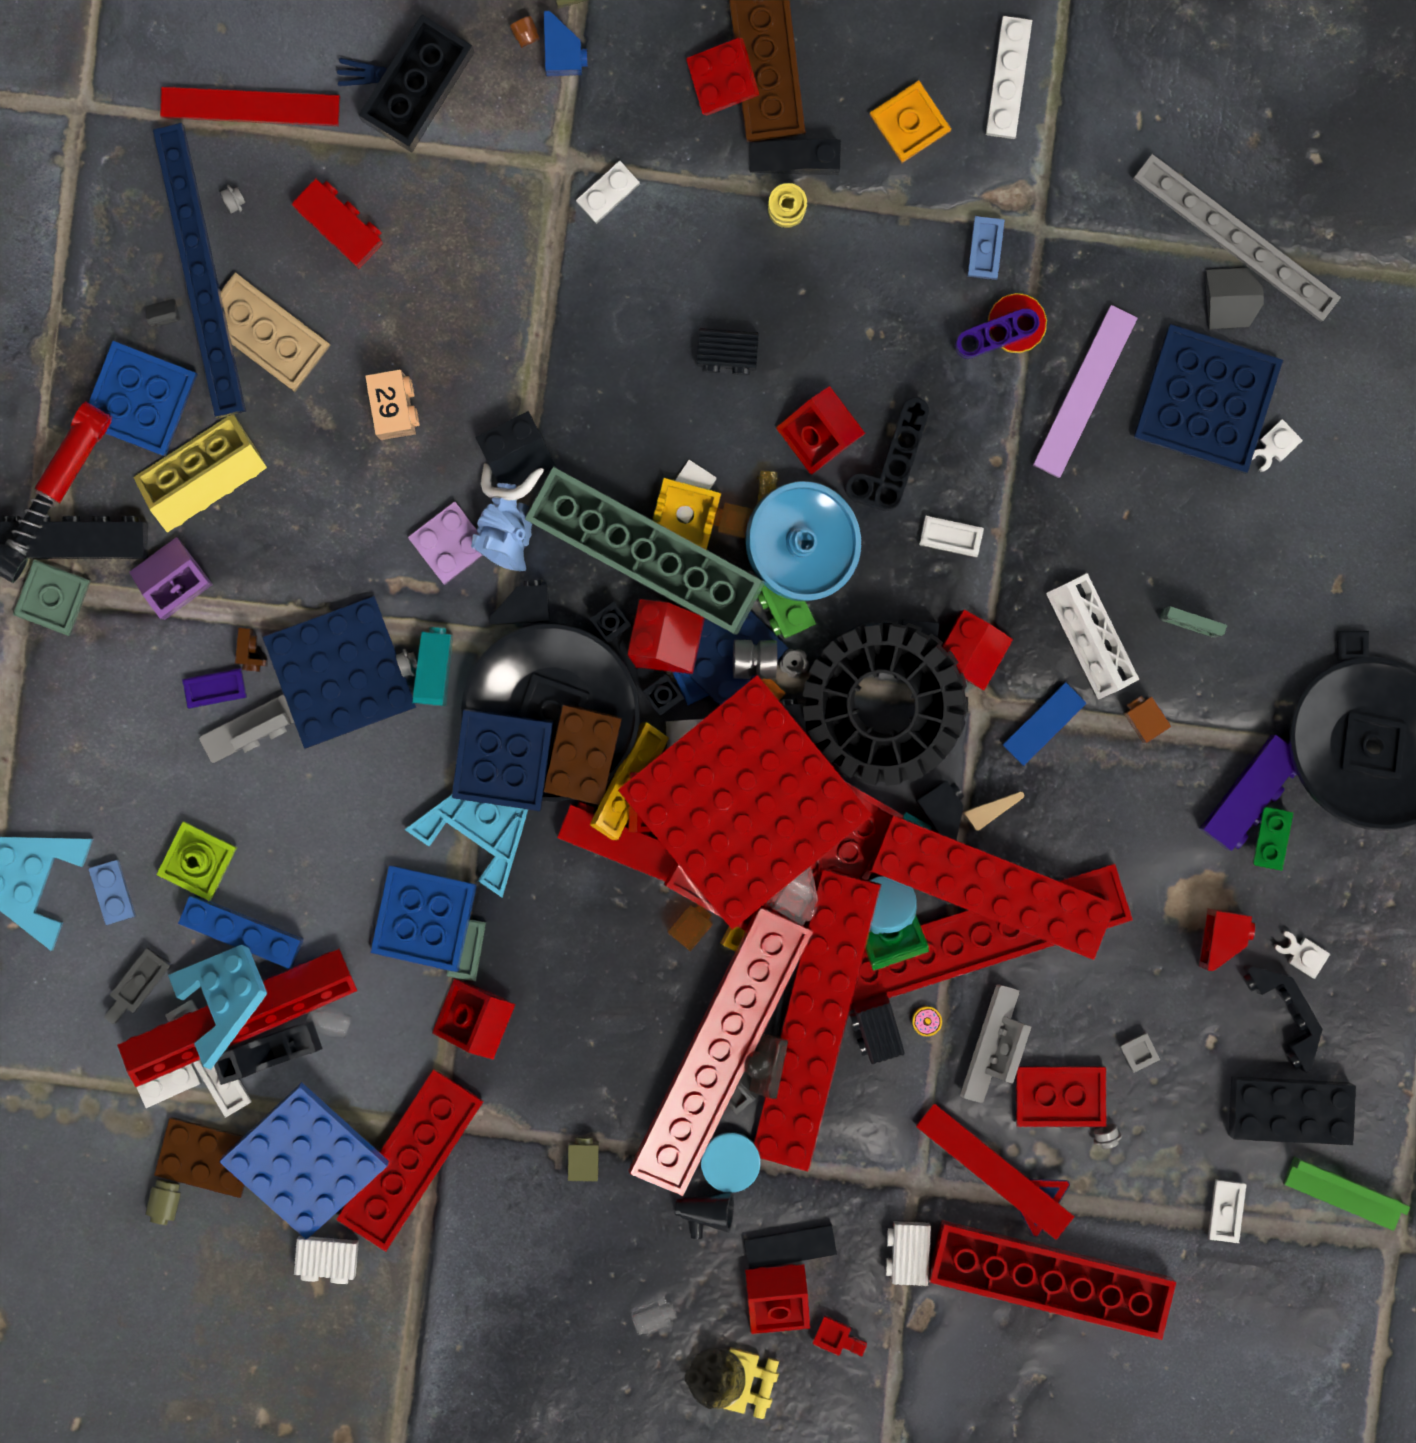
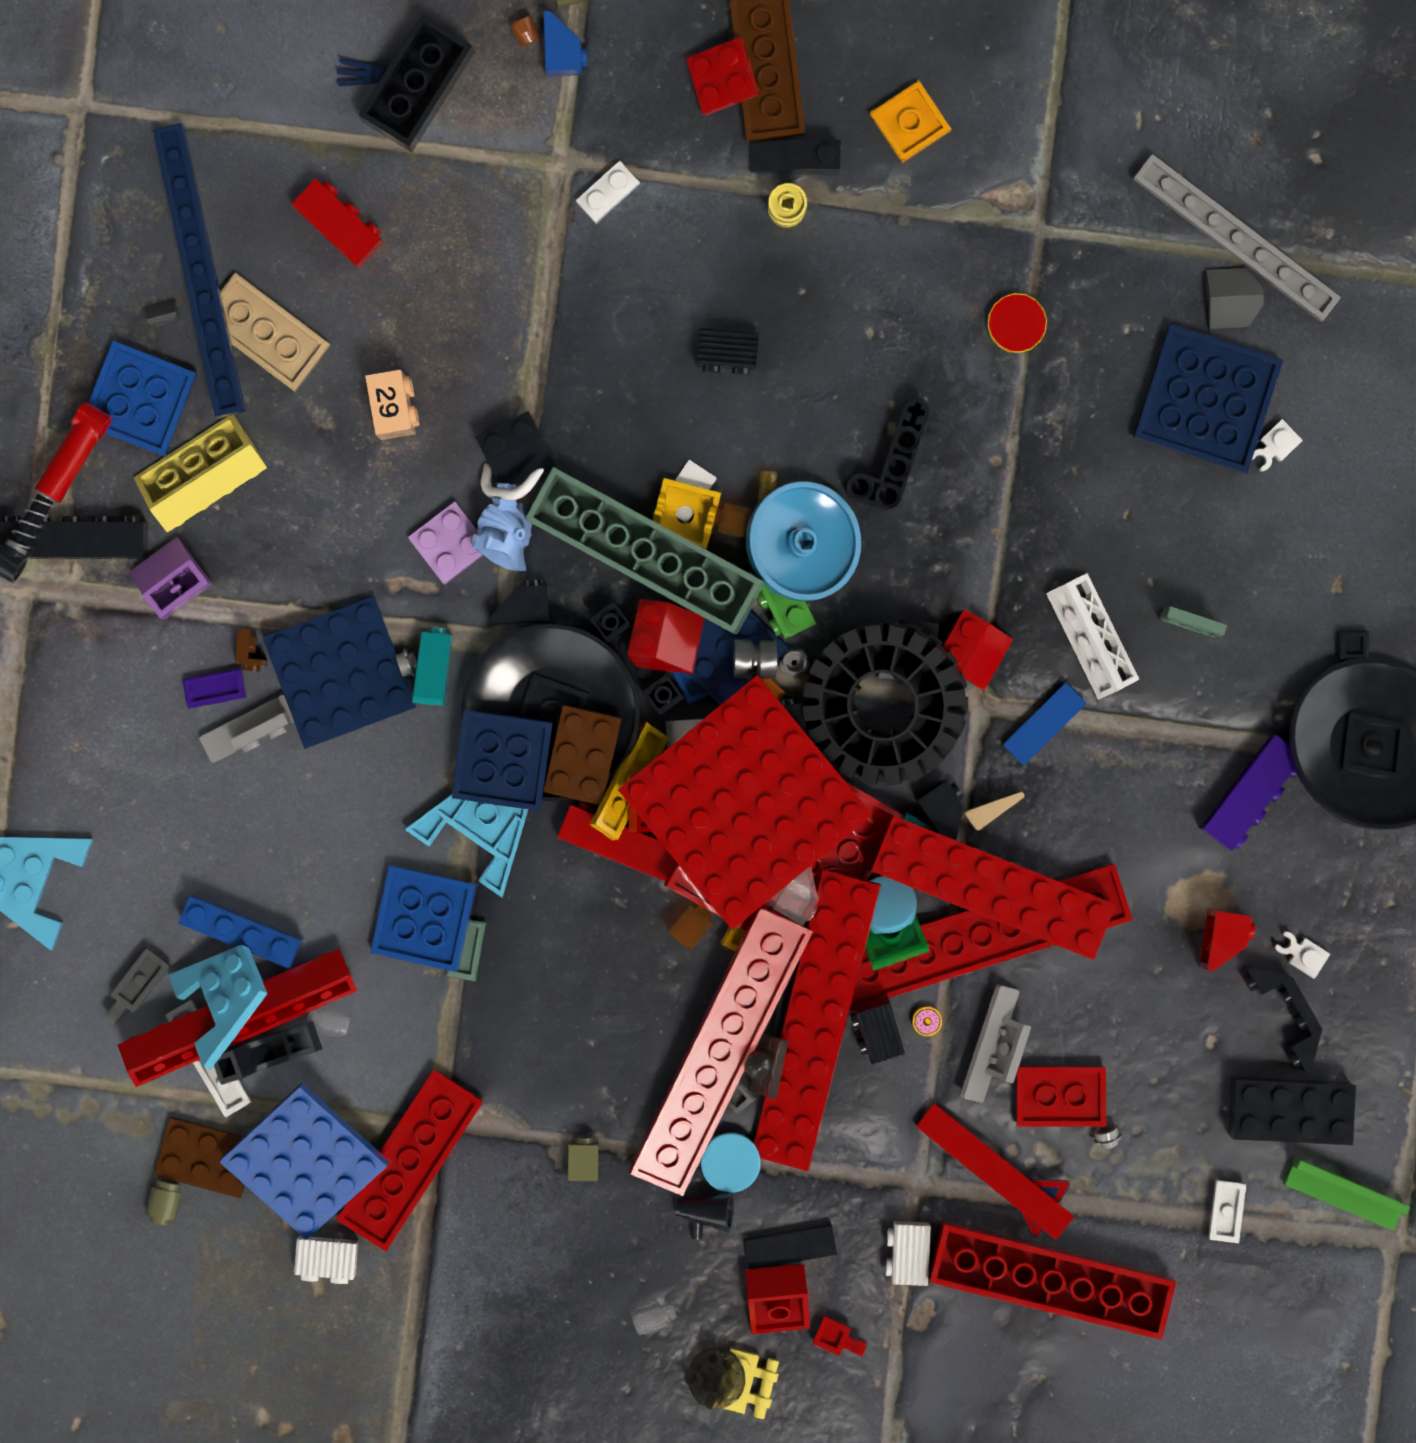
(51, 597): sand green tile -> none
(112, 892): medium blue plate -> none
(169, 1085): white plate -> none
(196, 861): lime plate -> none
(232, 199): light grey plate -> none
(250, 106): red tile -> none
(473, 1019): red slope -> none
(820, 430): red slope -> none
(951, 536): white tile -> none
(985, 248): medium blue plate -> none
(1008, 77): white plate -> none
(1009, 326): dark purple beam -> none
(1085, 391): lavender tile -> none
(1139, 1052): light grey plate -> none
(1146, 718): dark orange brick -> none
(1273, 838): green bracket -> none

